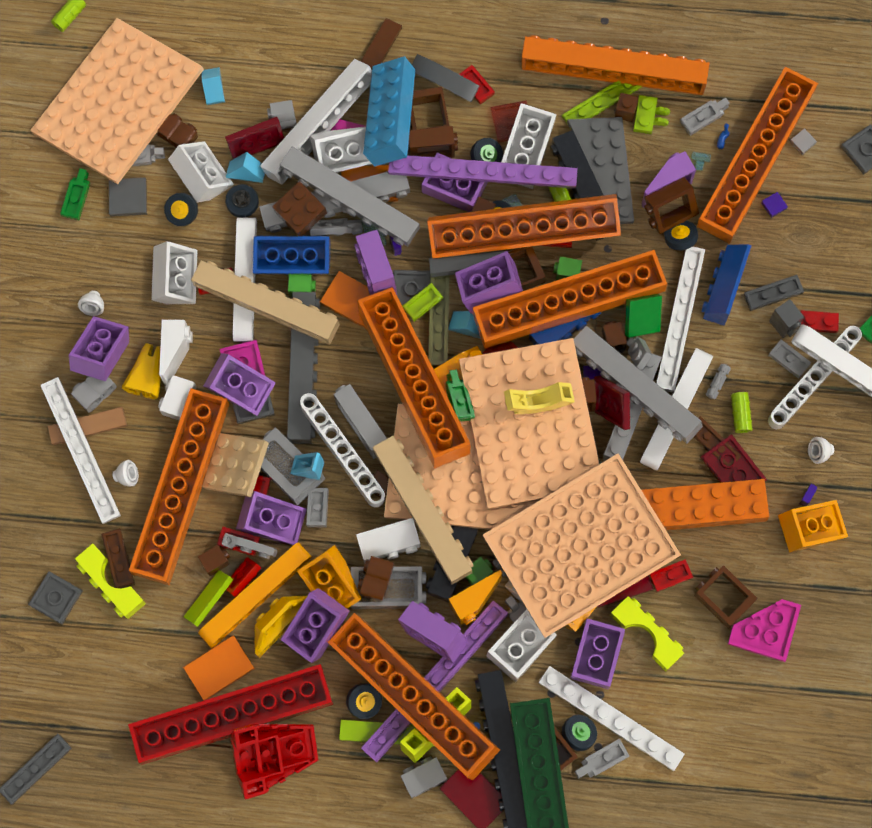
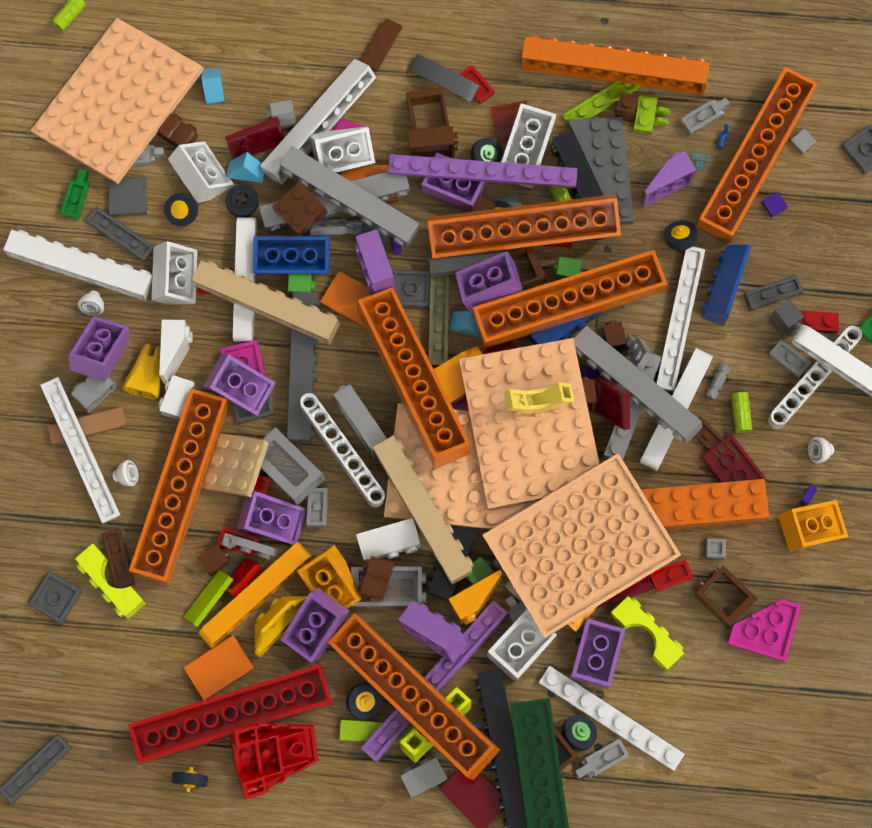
(78, 264): none -> white brick
(120, 234): none -> dark grey tile
(189, 779): none -> black wheel
(308, 465): medium azure slope -> none
(389, 111): dark azure brick -> none
(422, 302): lime tile -> none
(459, 397): green hinge -> none
(643, 315): green tile -> none
(666, 195): reddish brown window -> none
(715, 548): none -> light grey tile

